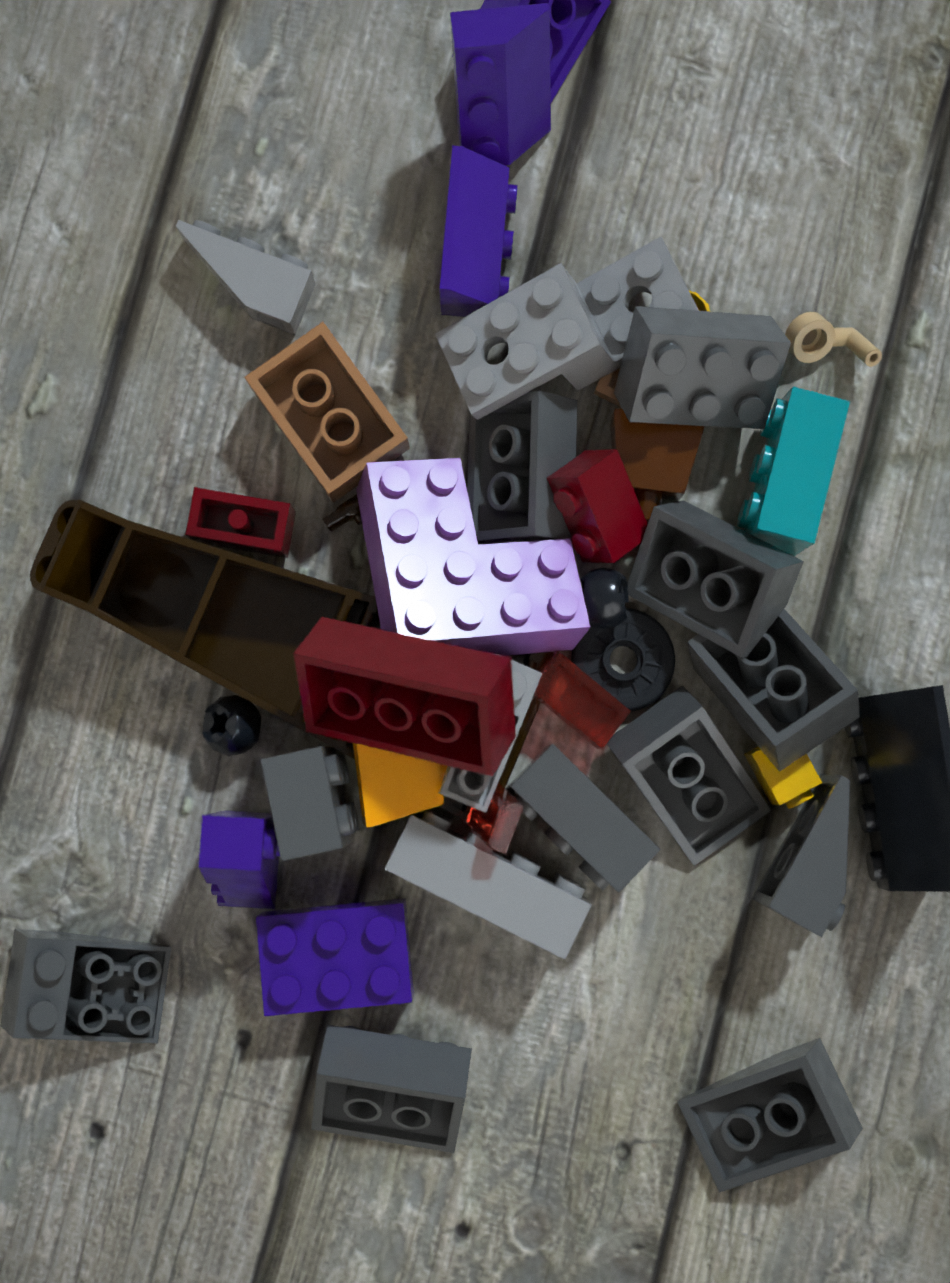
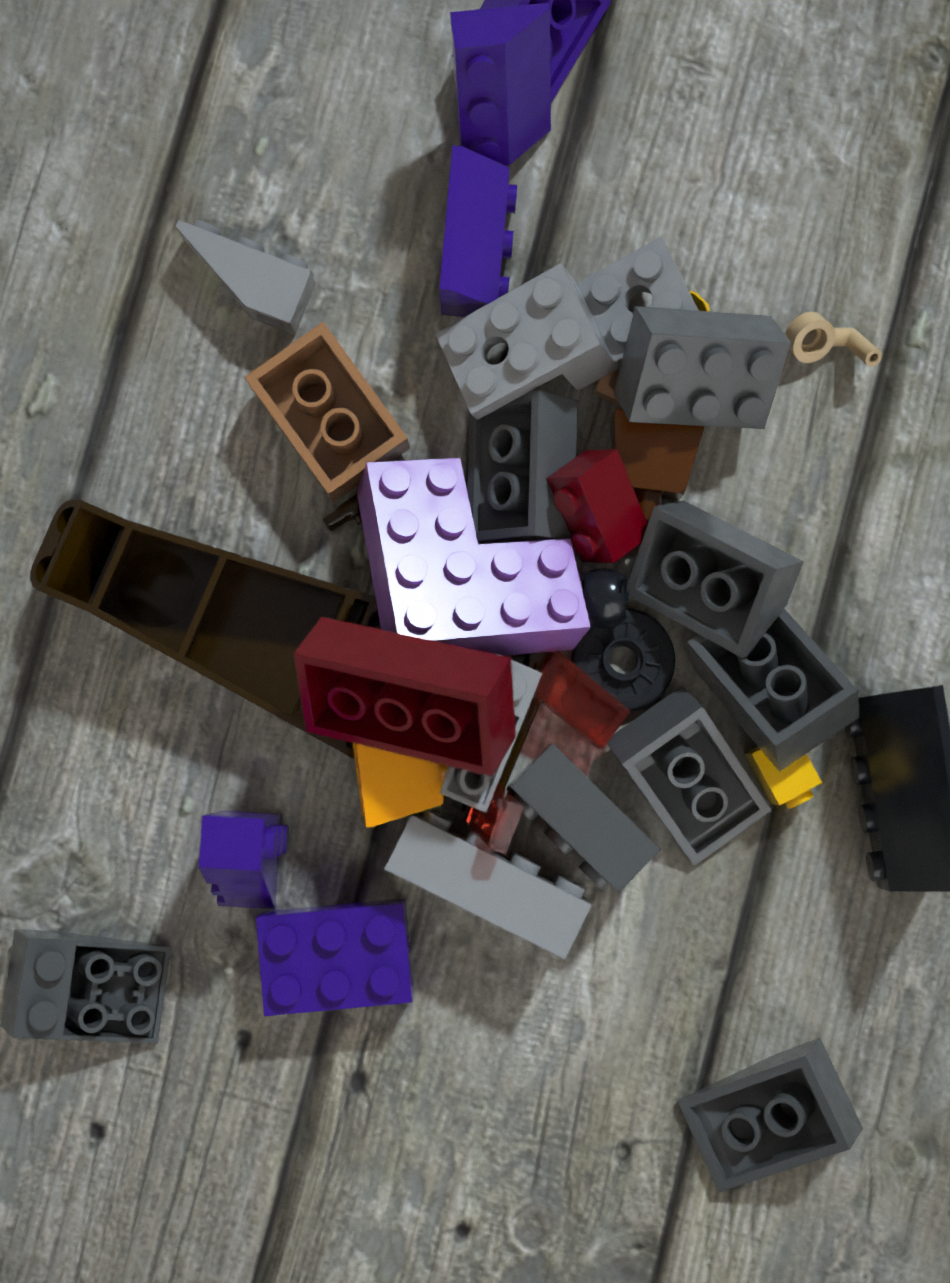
(231, 725): black piece -> none
(241, 522): dark red brick -> none
(309, 801): dark grey brick -> none
(390, 1088): dark grey slope -> none
(794, 469): teal brick -> none
(811, 864): dark grey slope -> none

